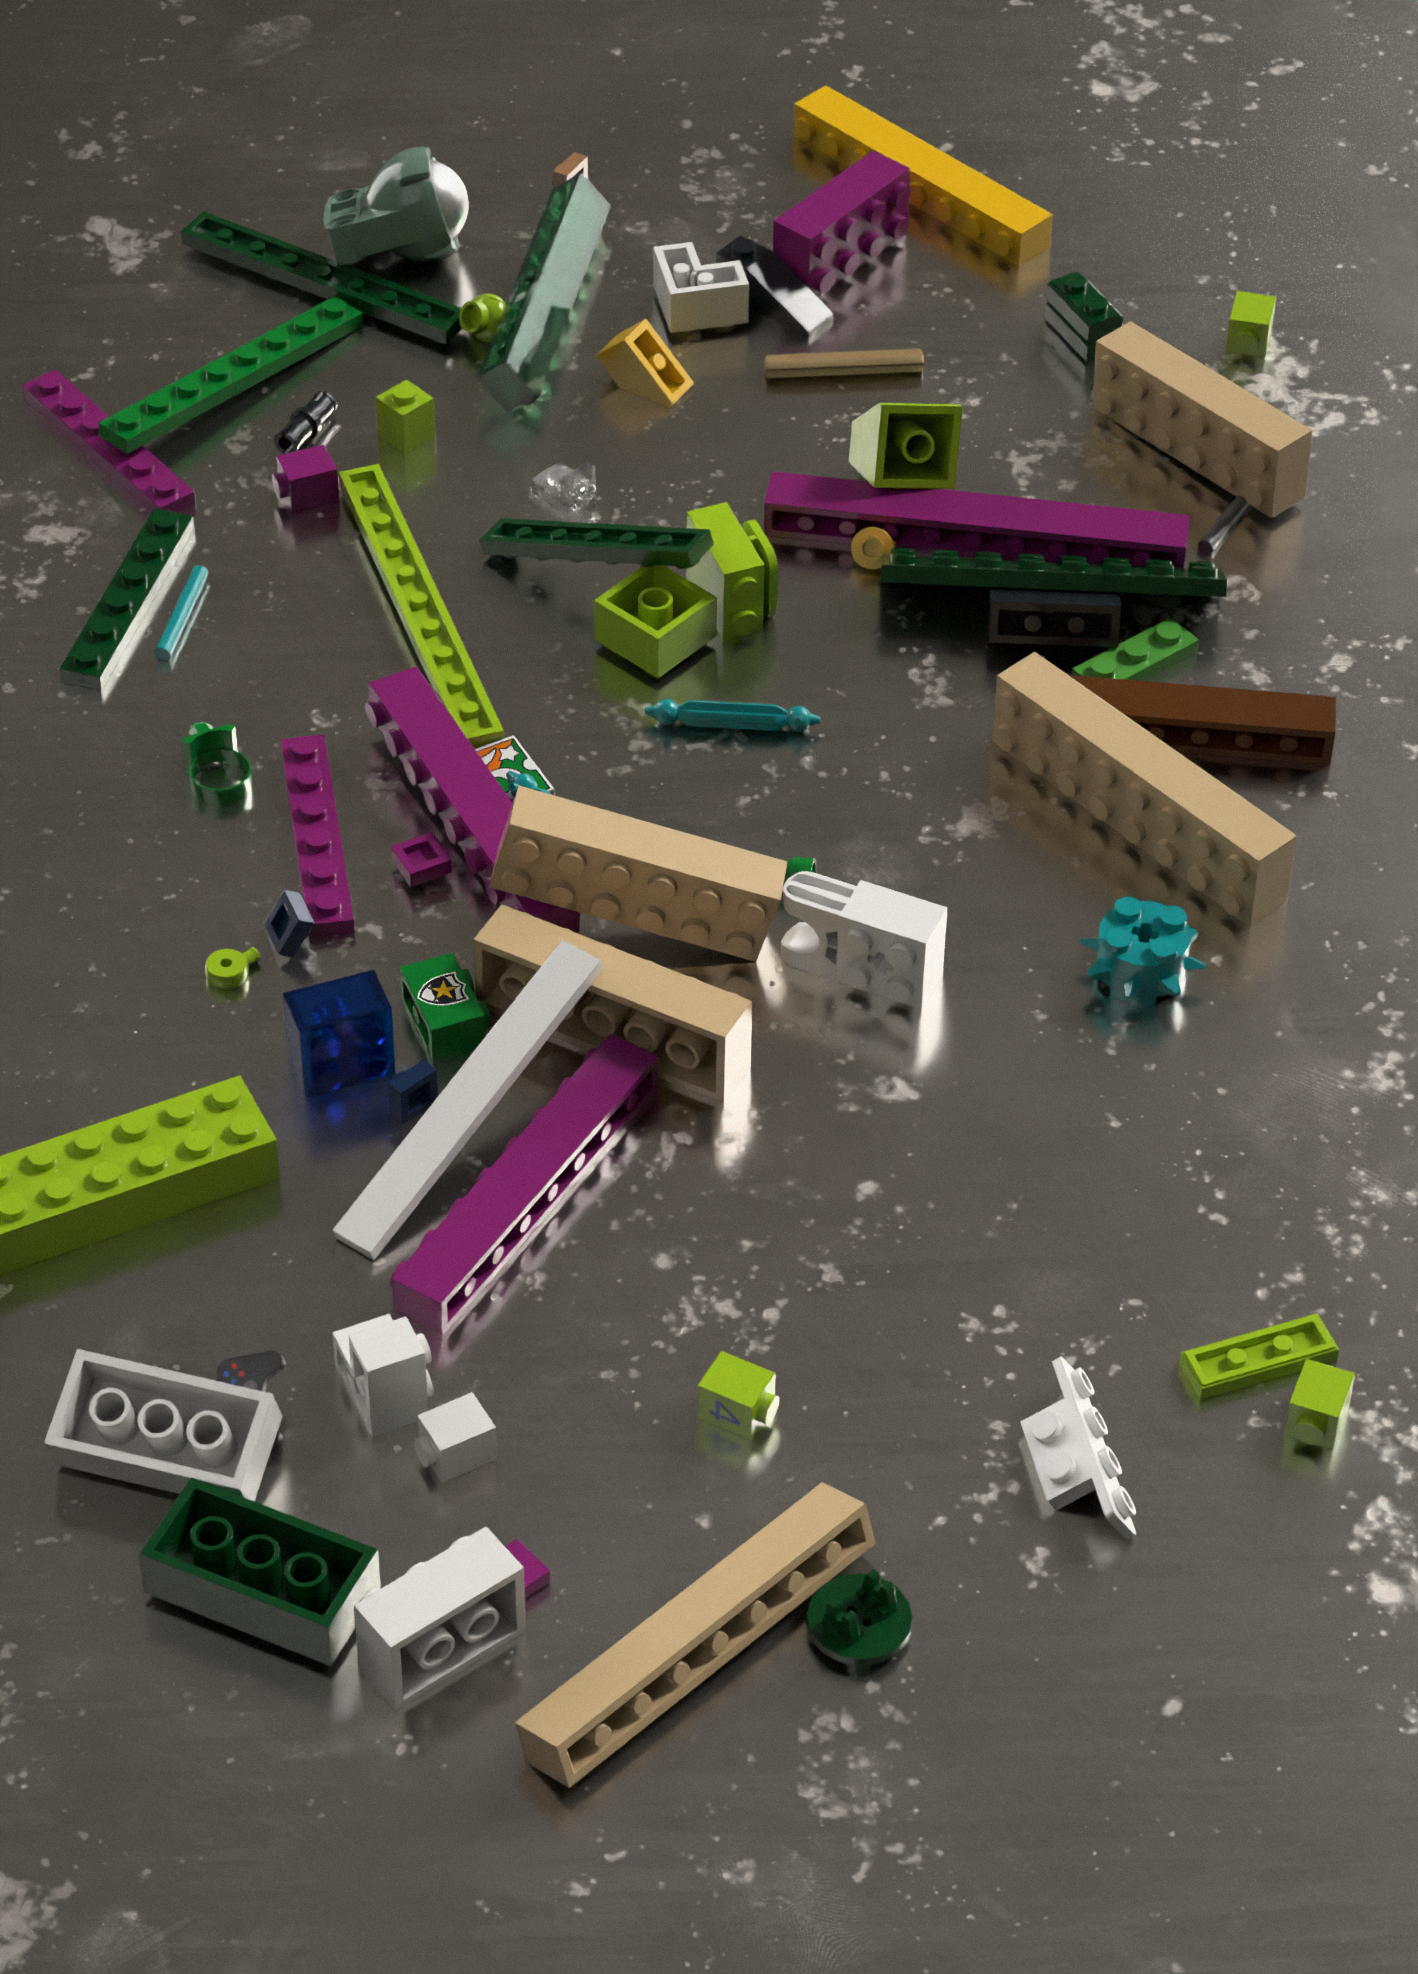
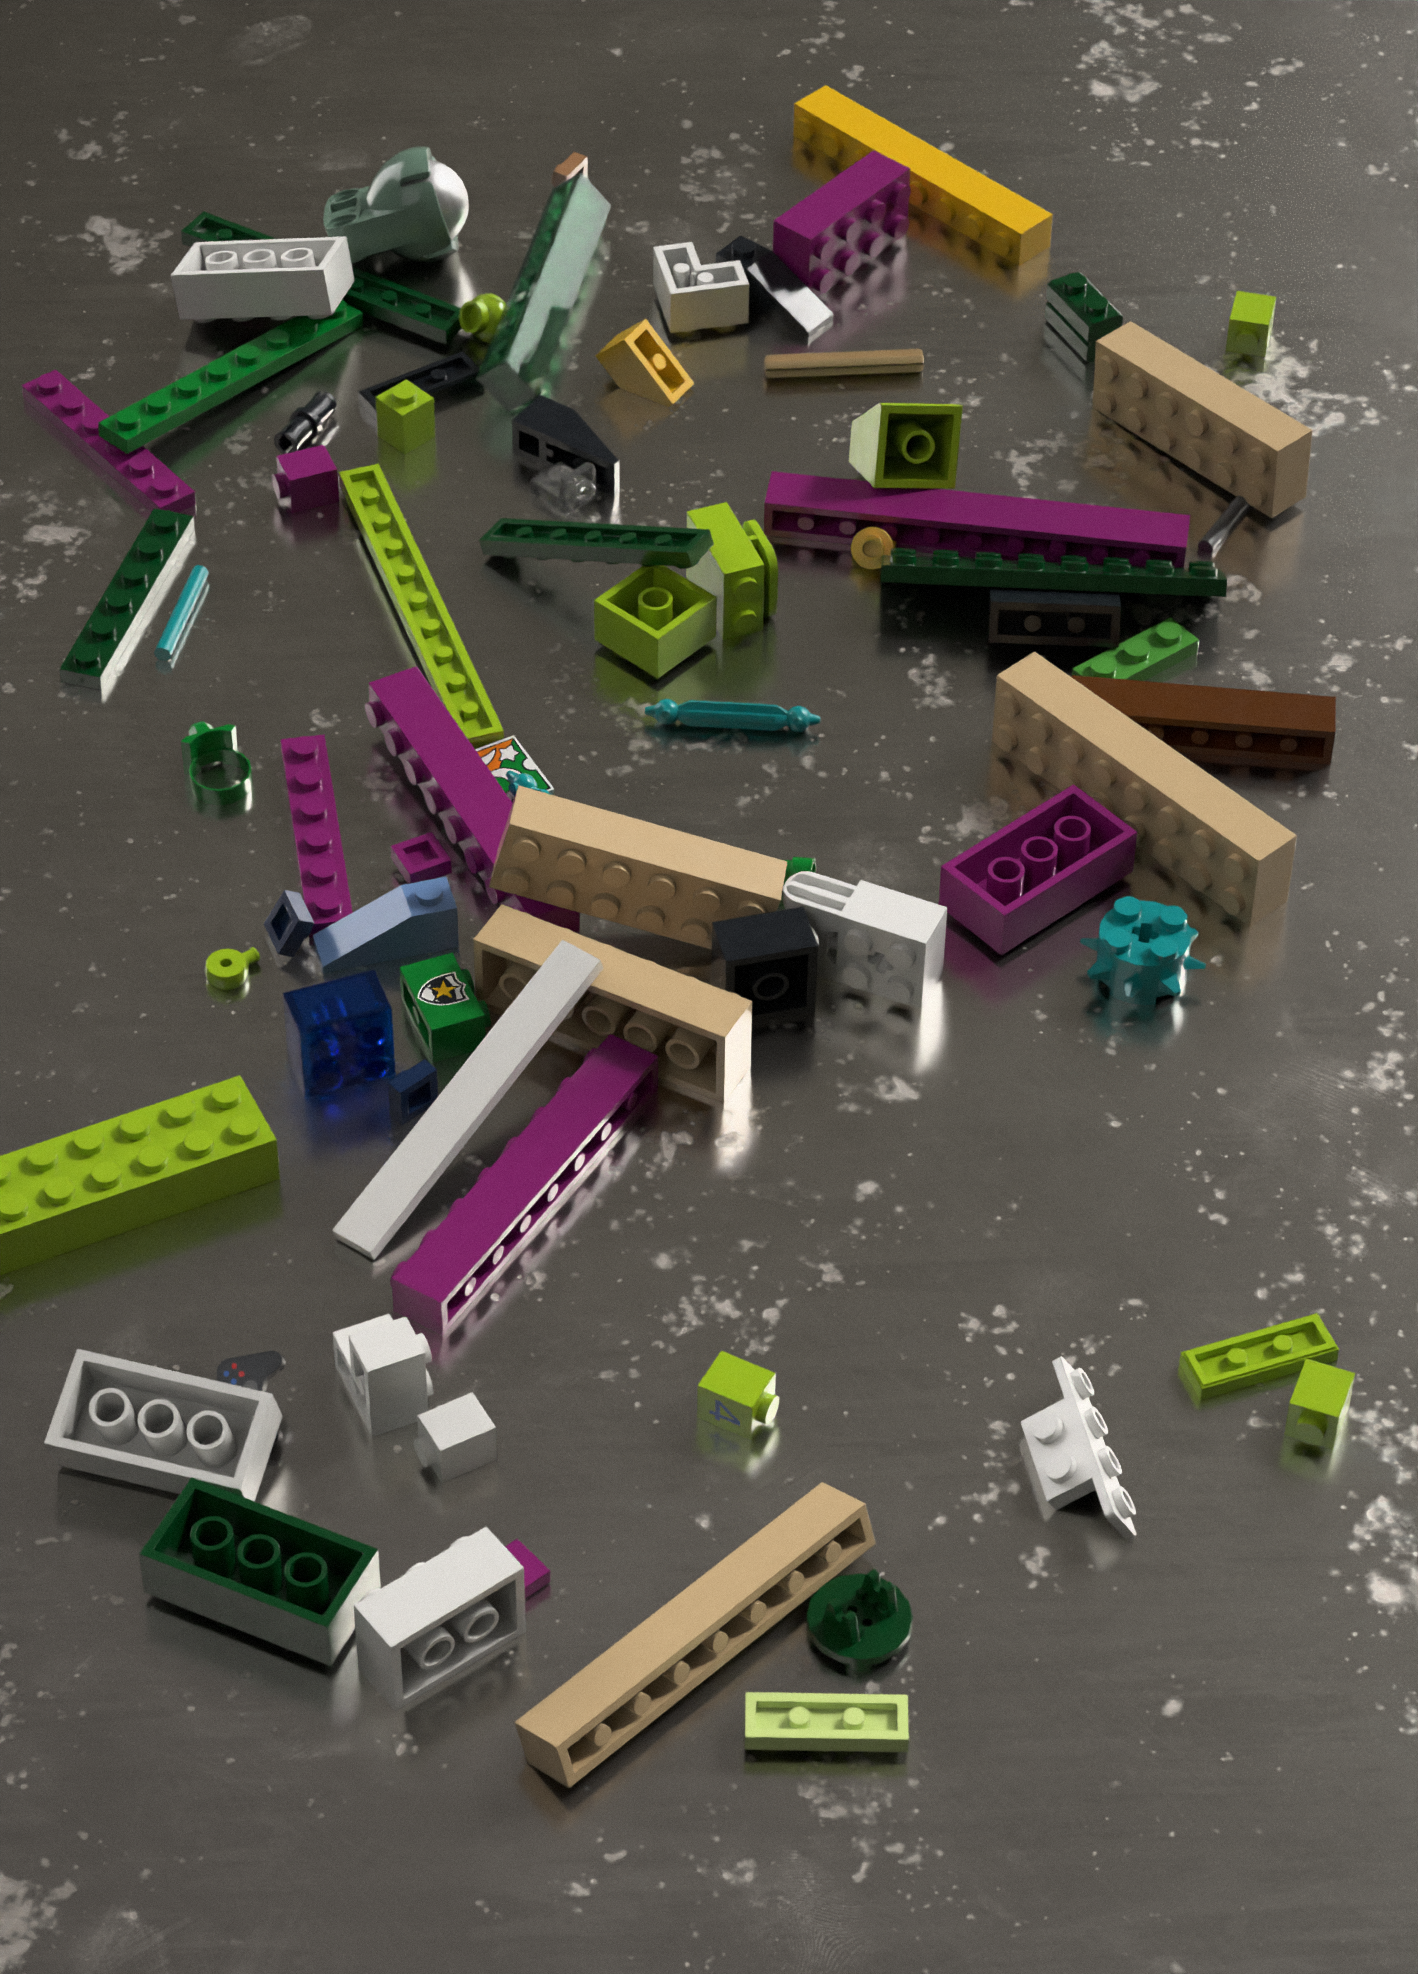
(263, 279): none -> white brick
(398, 925): none -> medium blue slope
(437, 379): none -> black tile
(556, 433): none -> black slope
(767, 961): none -> black brick
(826, 1722): none -> yellowish green plate
(1037, 869): none -> magenta brick

